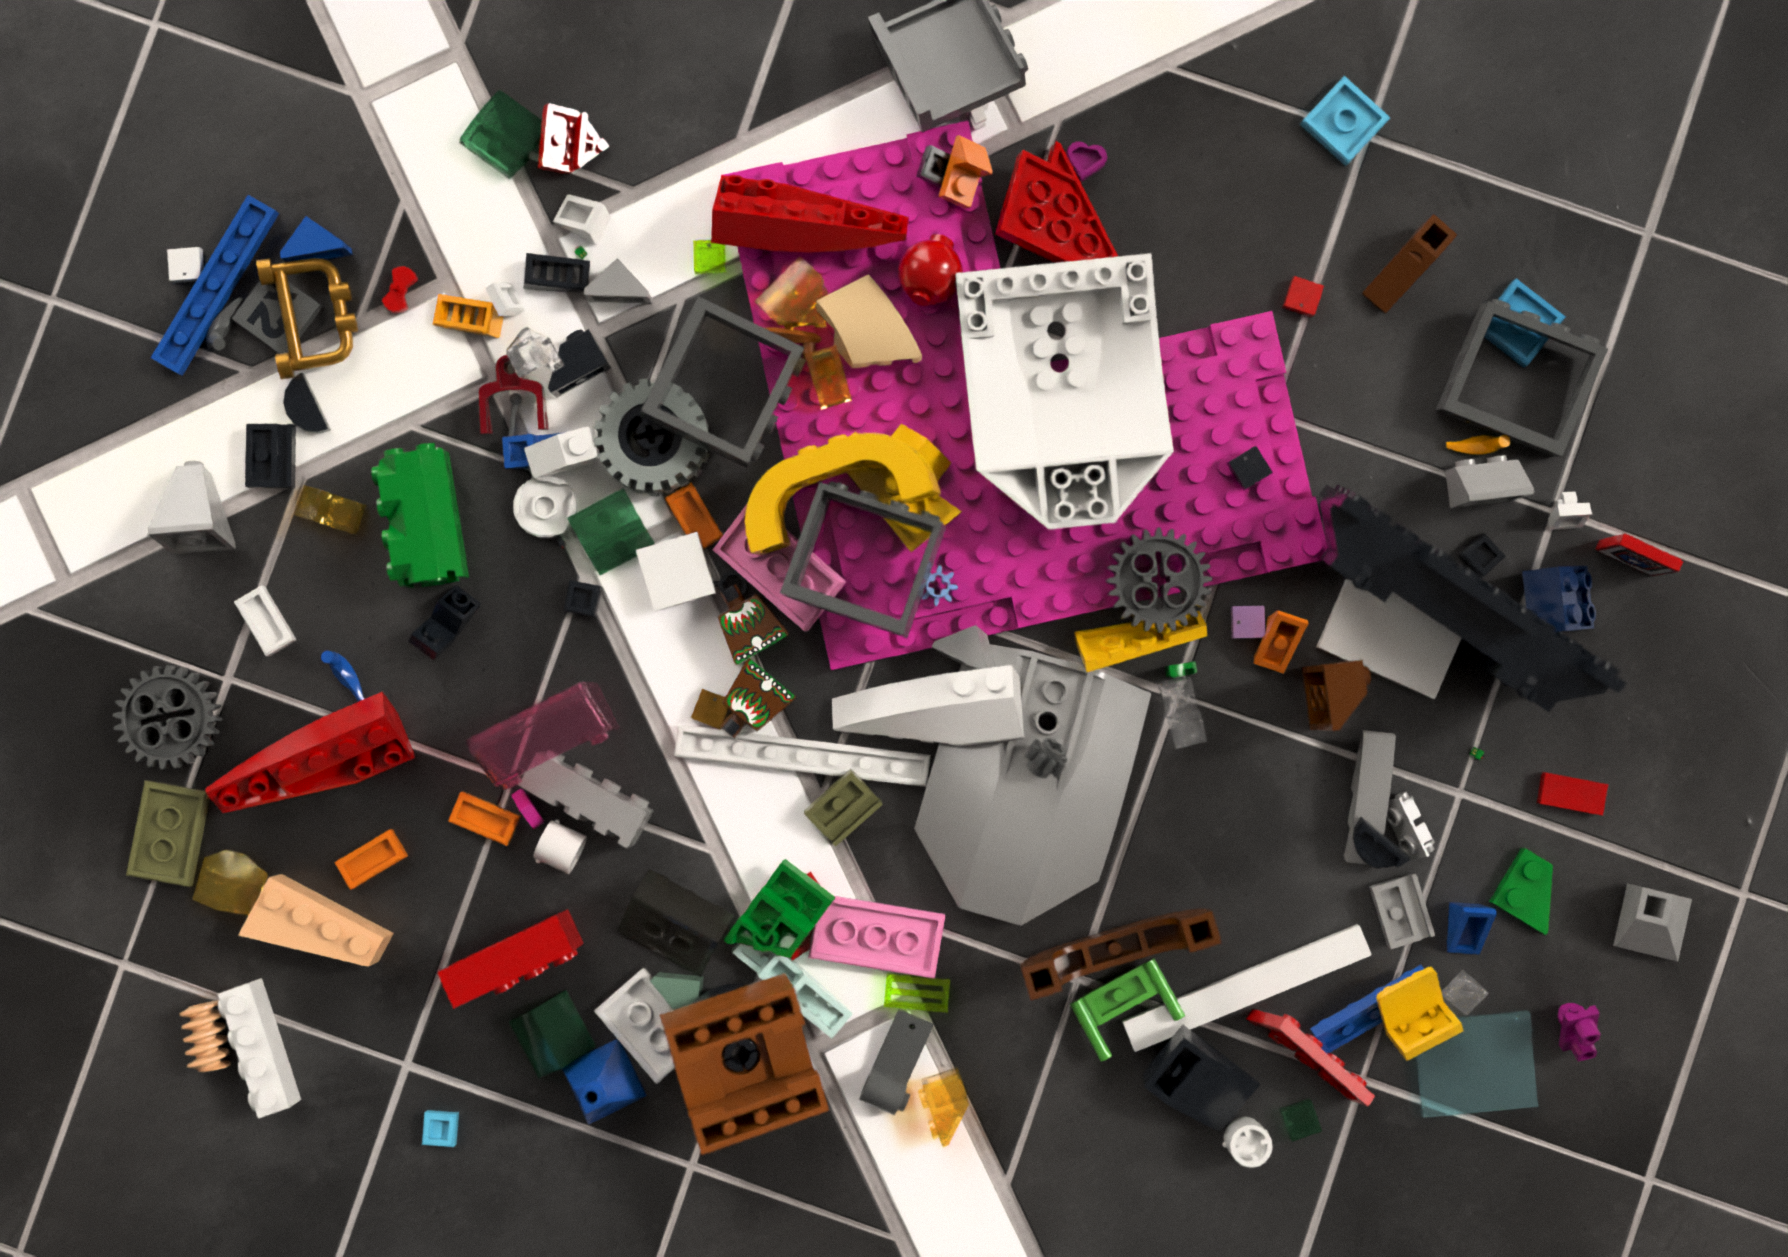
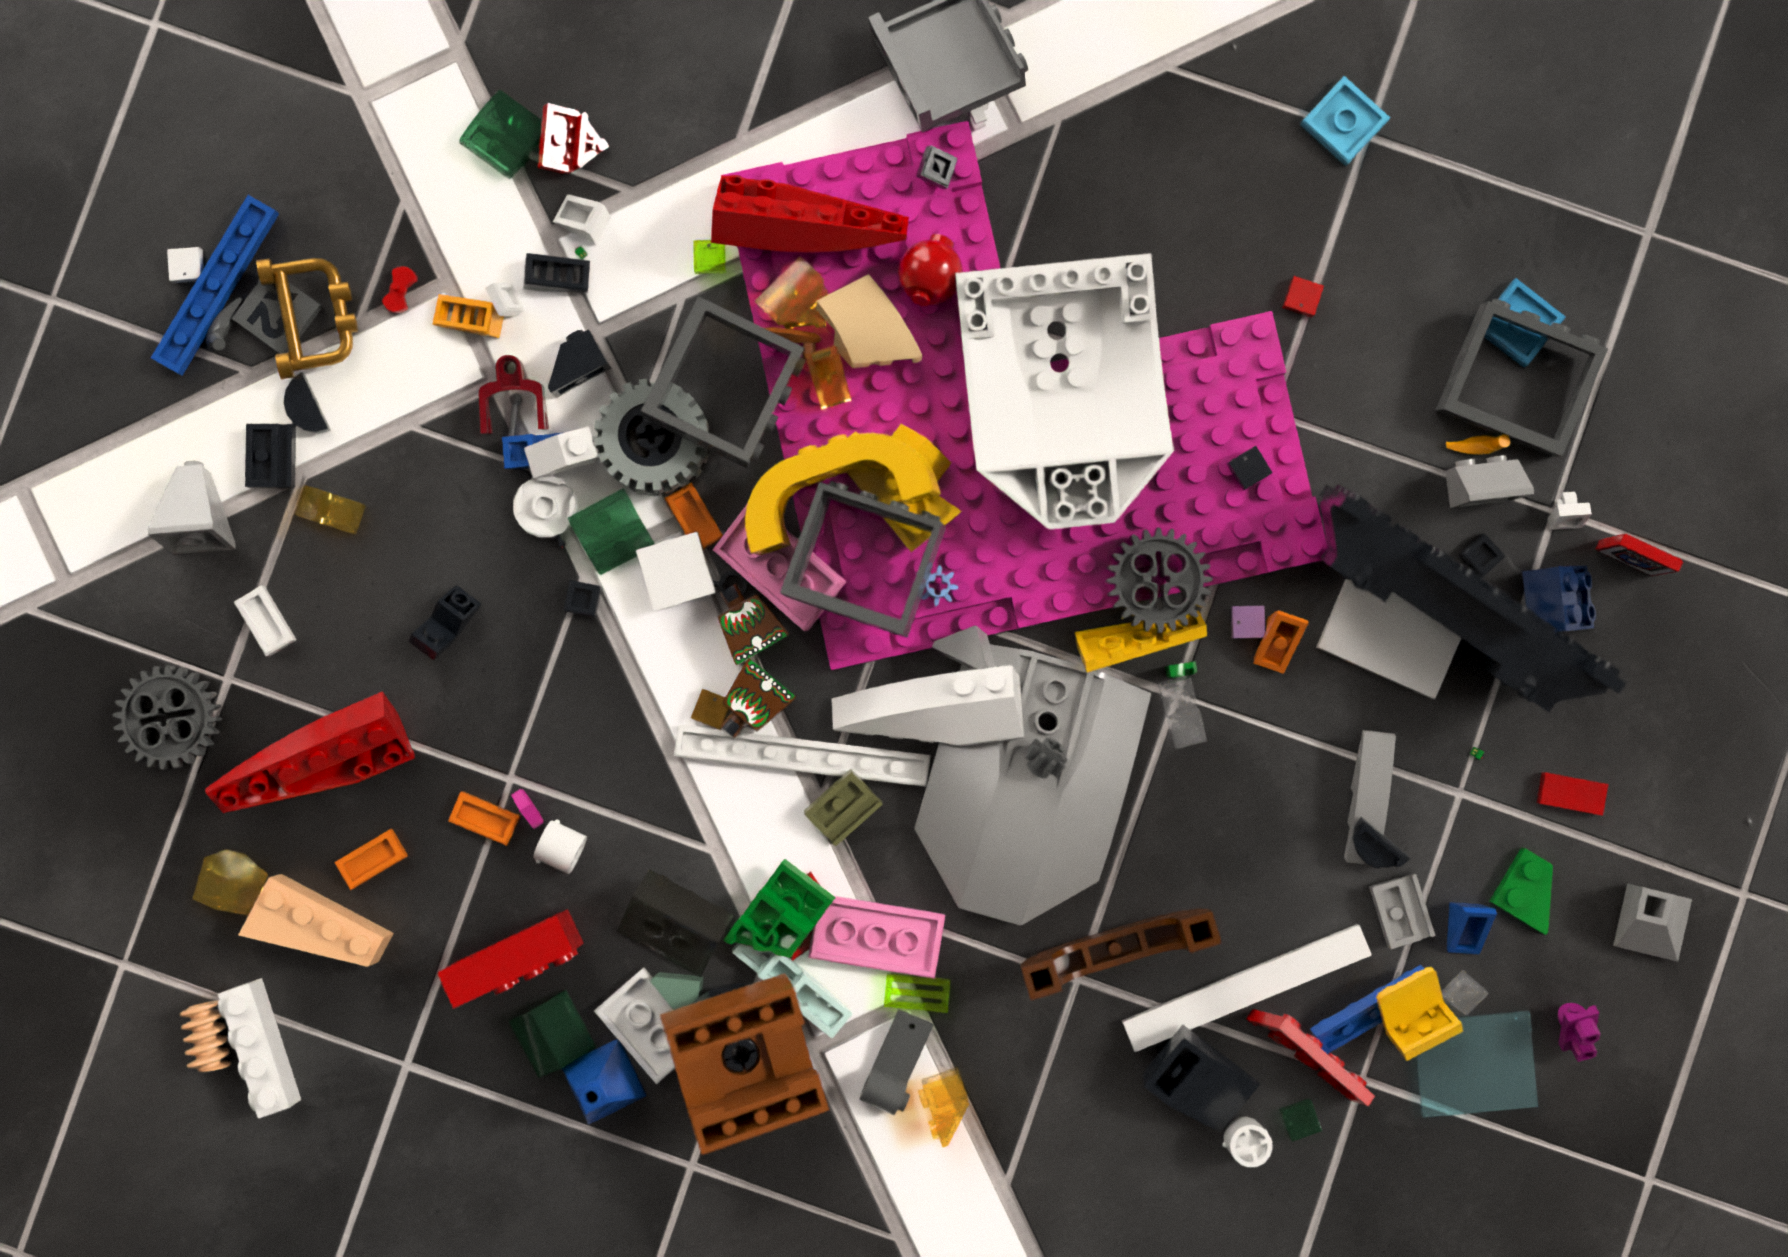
(168, 833): olive tile -> none
(313, 241): blue slope -> none
(343, 672): blue bar -> none
(422, 517): green brick -> none
(440, 1128): medium azure tile -> none
(532, 351): clear slope -> none
(542, 733): clear pink windscreen -> none
(589, 799): light grey wedge -> none
(617, 286): light grey slope -> none
(965, 167): orange slope -> none
(1051, 211): red wing -> none
(1086, 159): magenta tile -> none
(1119, 996): bright green plate -> none
(1334, 692): reddish brown slope -> none
(1409, 263): reddish brown slope -> none
(1412, 838): light grey hinge -> none

